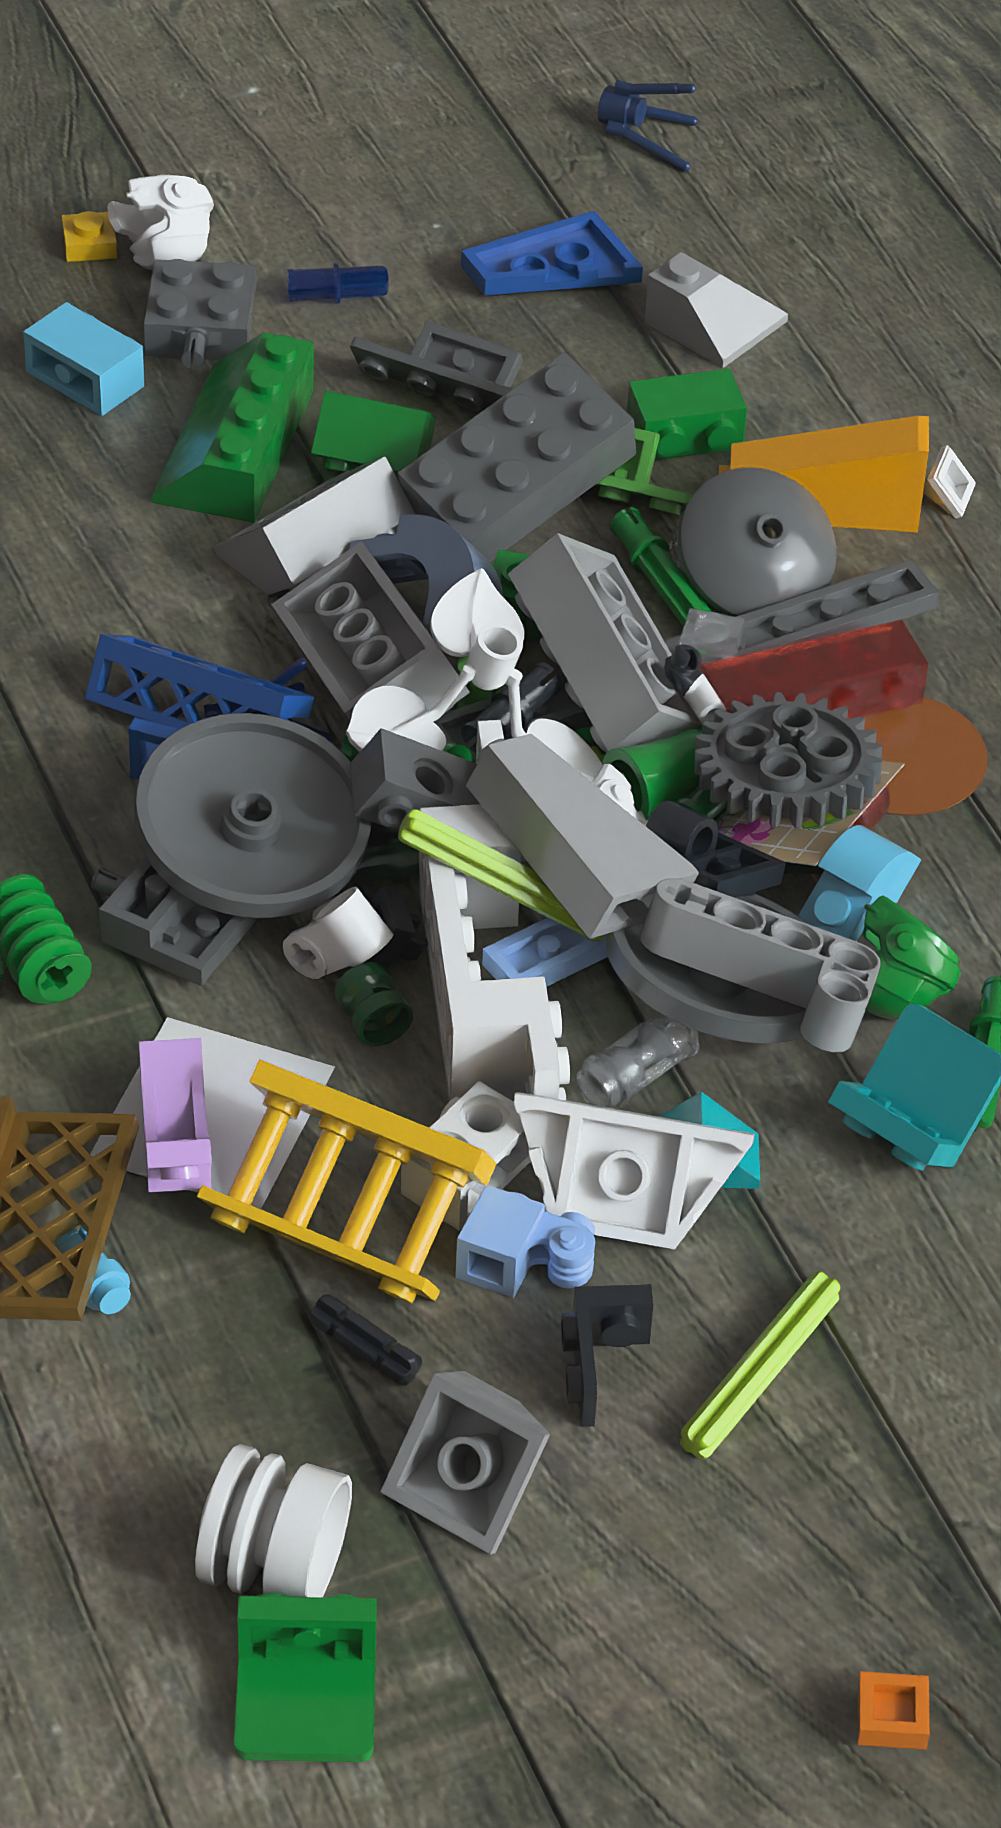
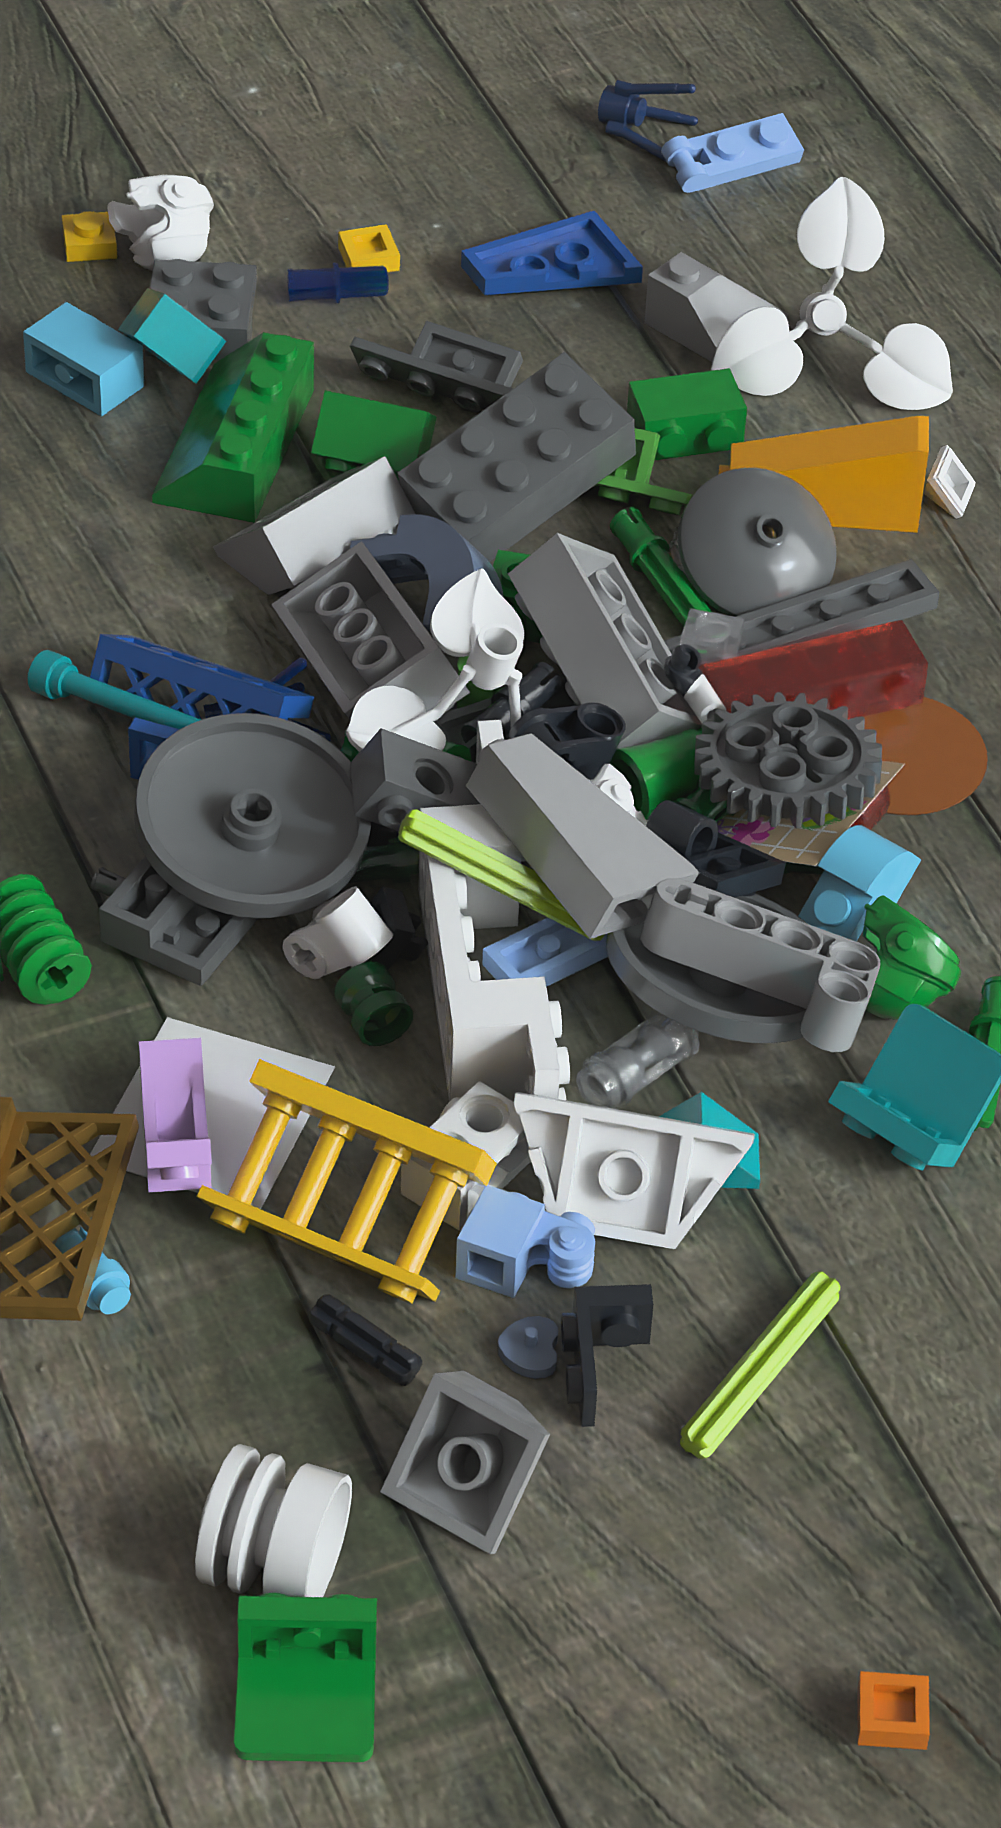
(57, 677): none -> teal piece
(172, 334): none -> teal slope
(369, 248): none -> yellow plate
(529, 1347): none -> sand blue piece
(579, 734): none -> black piece
(733, 153): none -> light blue plate
(837, 232): none -> white plant

